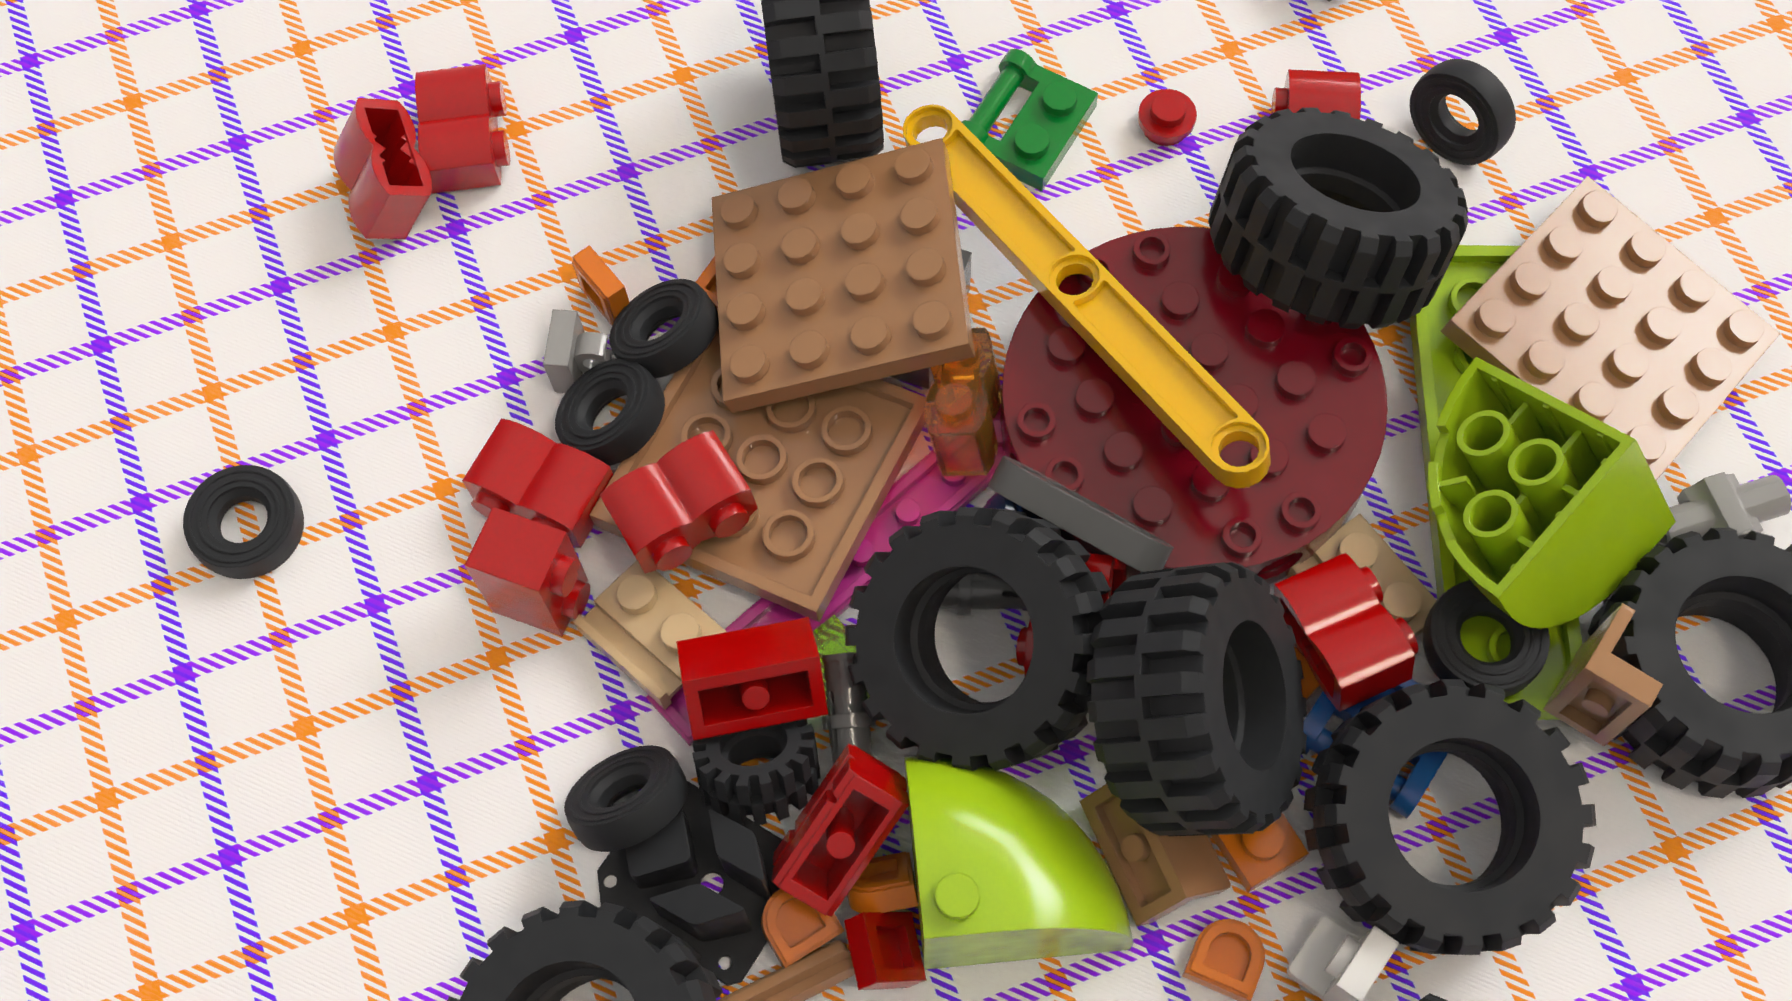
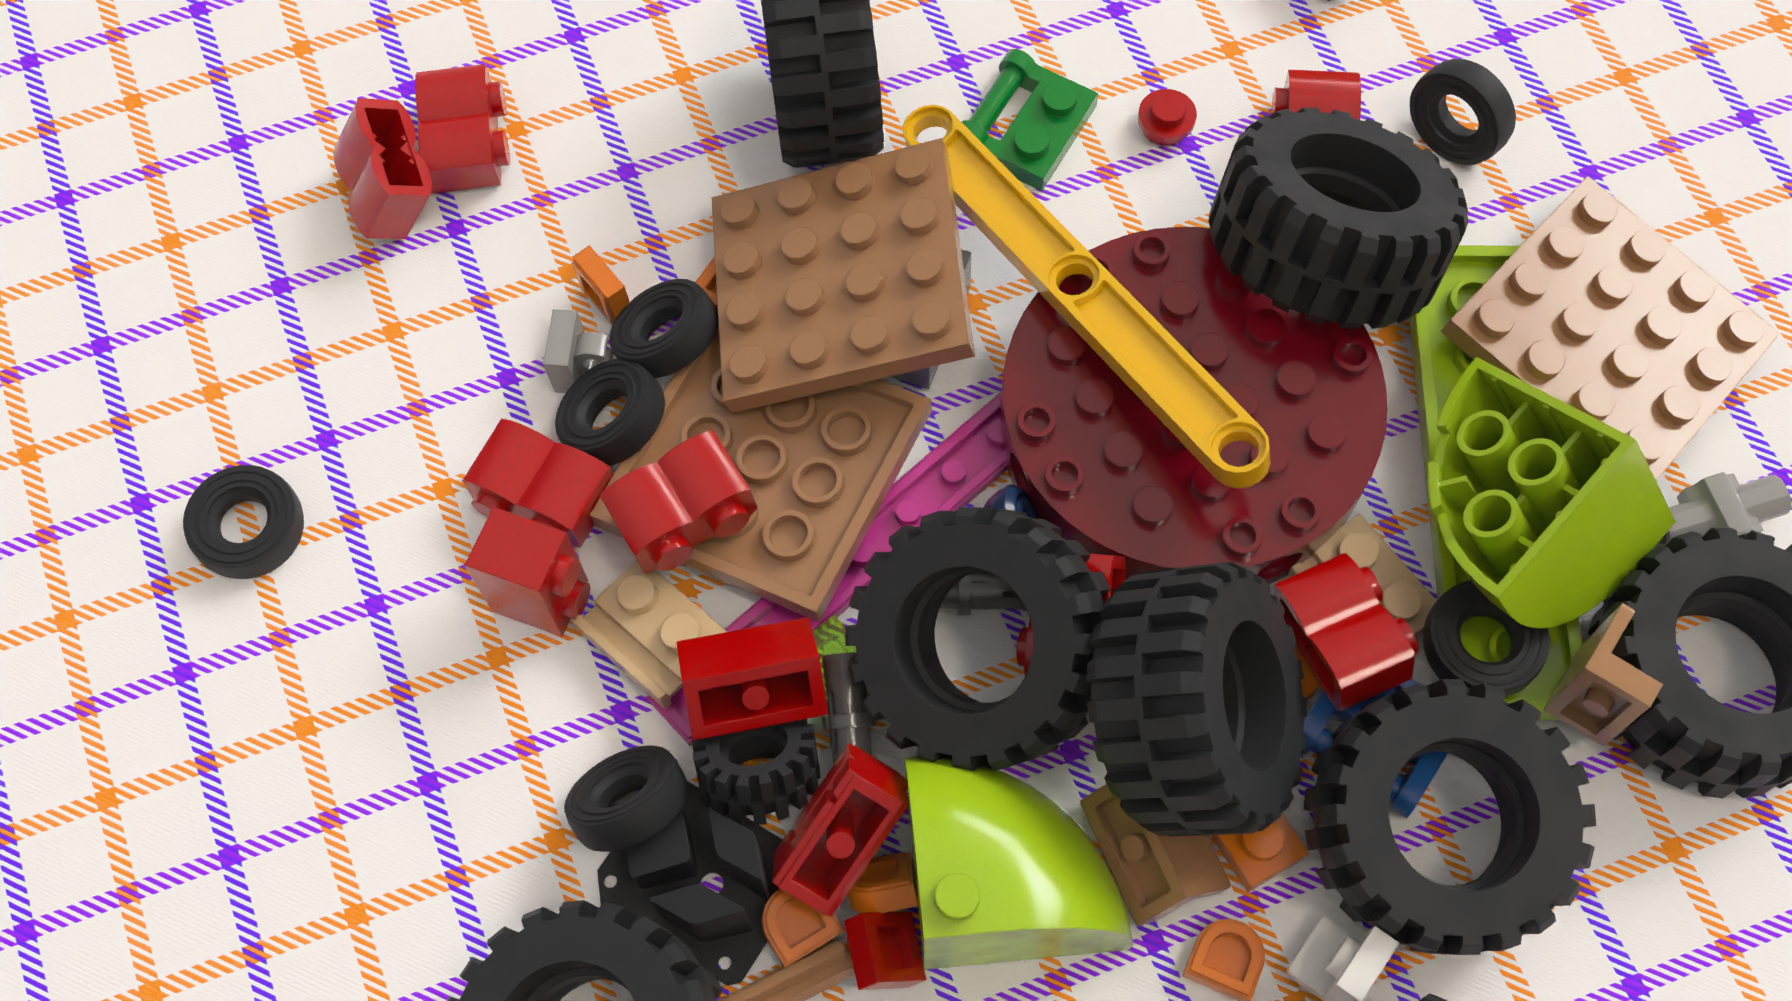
(962, 411): clear orange brick -> none
(1080, 516): dark grey beam -> none

